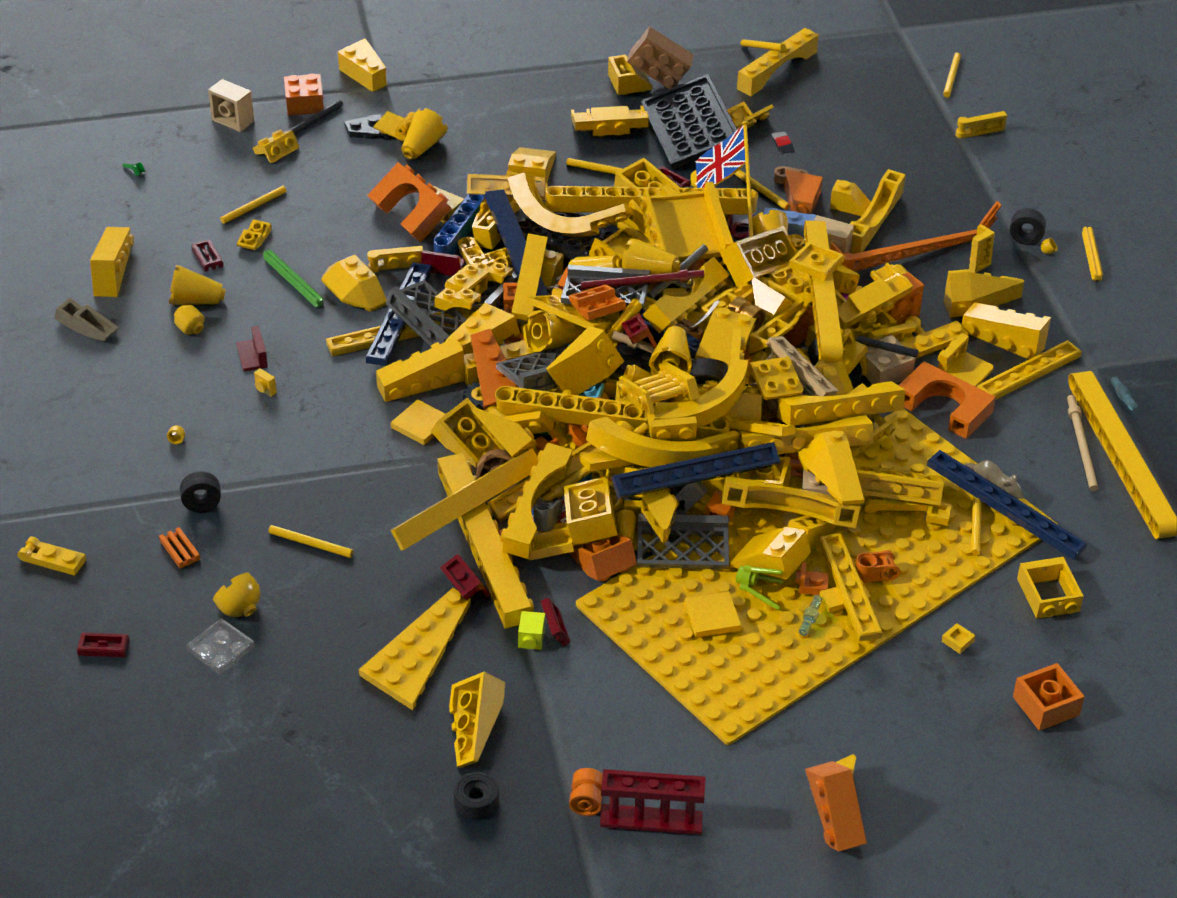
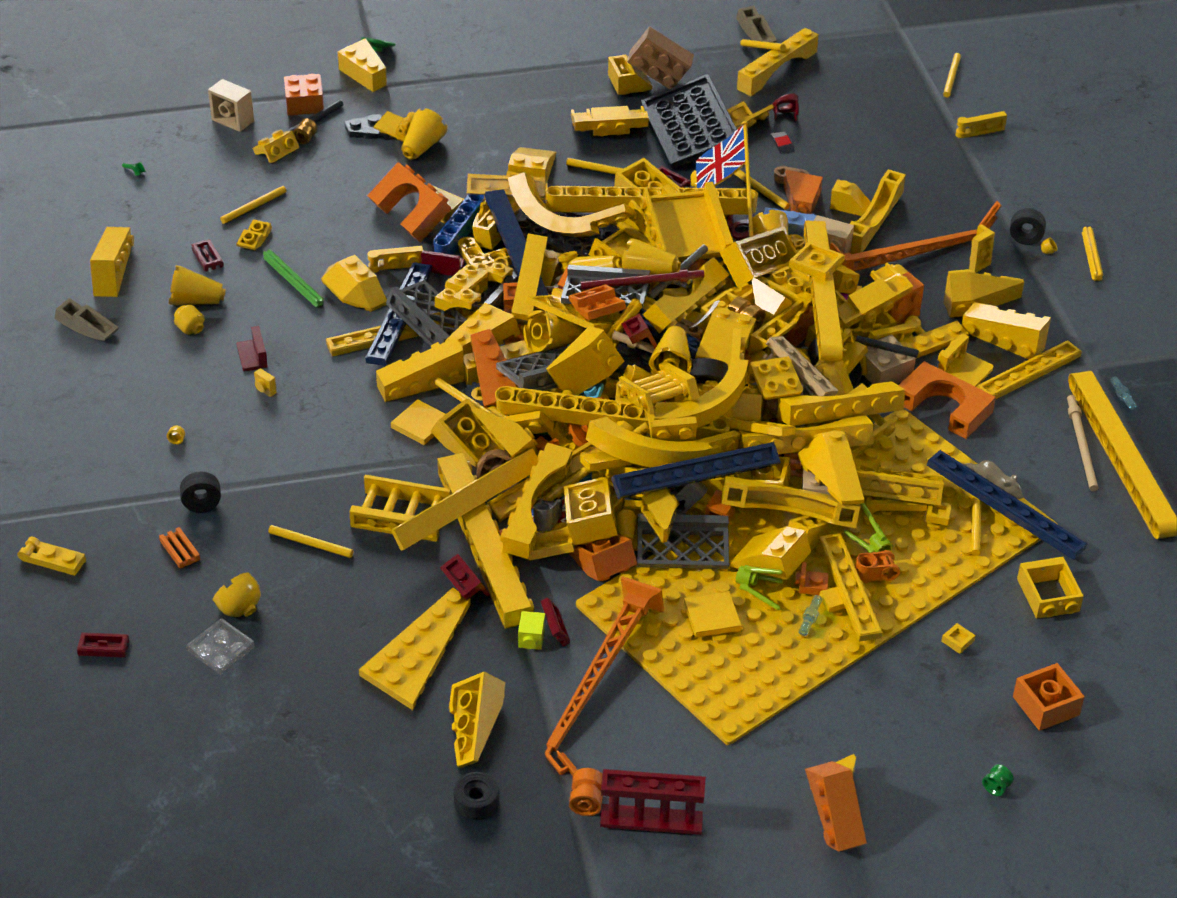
(305, 131): none -> pearl gold wheel
(378, 45): none -> green dish
(386, 519): none -> yellow fence
(457, 394): none -> yellow bar
(565, 258): none -> yellow wheel
(637, 599): none -> orange piece
(755, 25): none -> dark tan slope
(792, 107): none -> dark red piece
(878, 541): none -> lime plant
(998, 780): none -> green wheel

